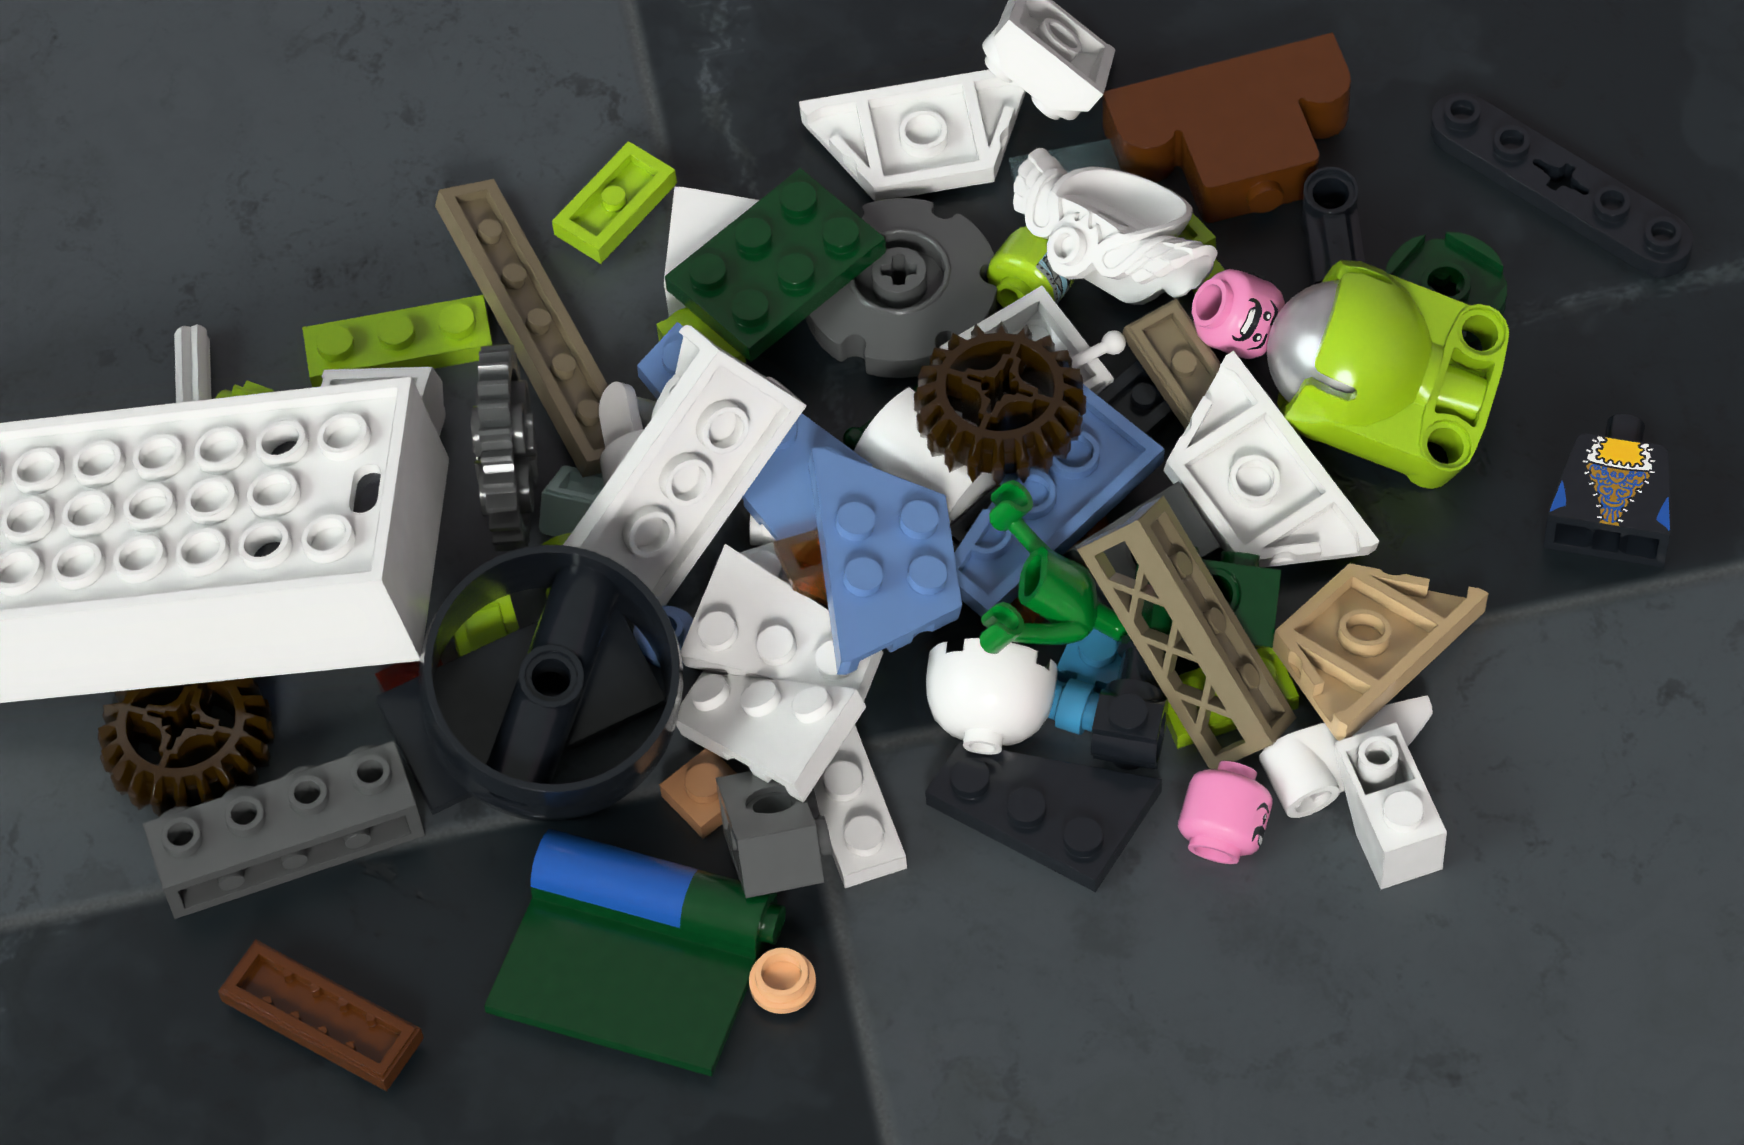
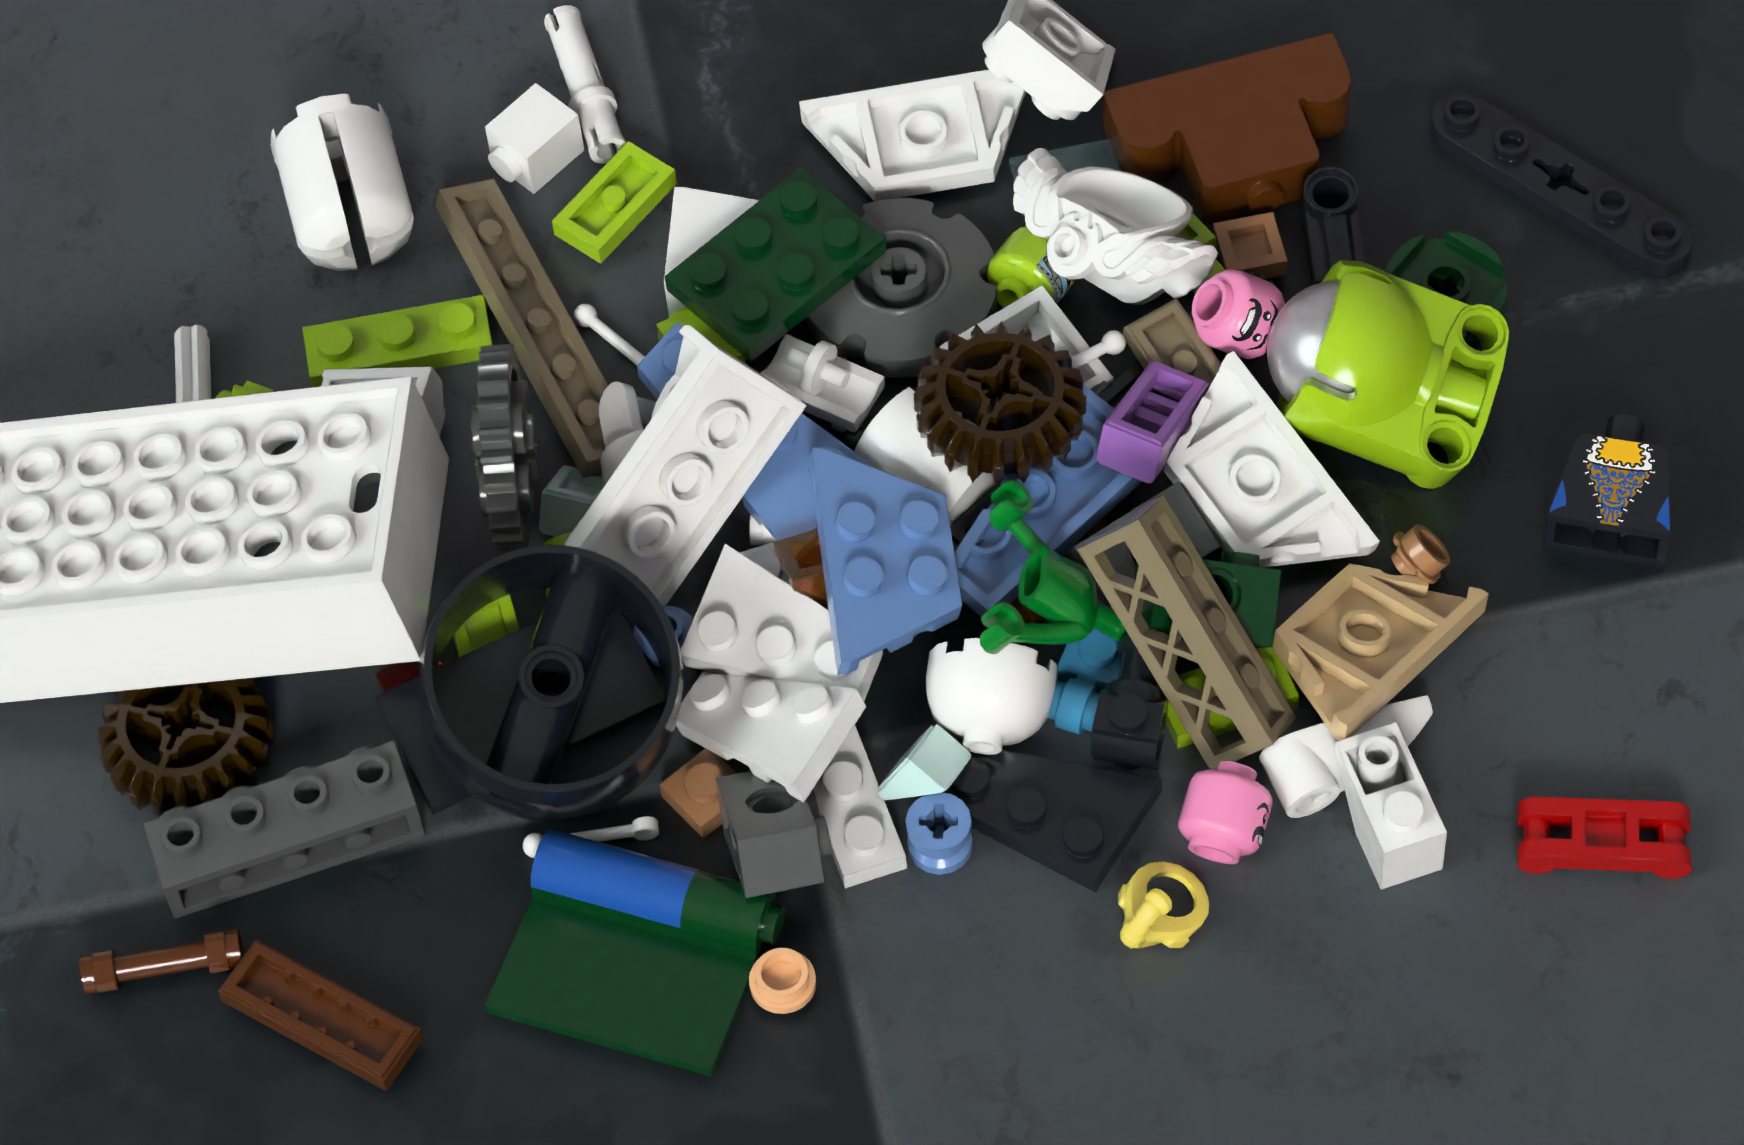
(106, 971): none -> reddish brown bar
(360, 154): none -> white cylinder
(534, 139): none -> white brick
(586, 316): none -> white hinge
(588, 94): none -> white pin
(641, 829): none -> white hinge
(826, 383): none -> white hips
(926, 766): none -> light aqua slope
(942, 849): none -> medium blue wheel
(1145, 912): none -> light yellow piece
(1147, 425): none -> medium lavender slope
(1251, 245): none -> medium nougat plate
(1420, 554): none -> medium nougat plate
(1604, 835): none -> red plate

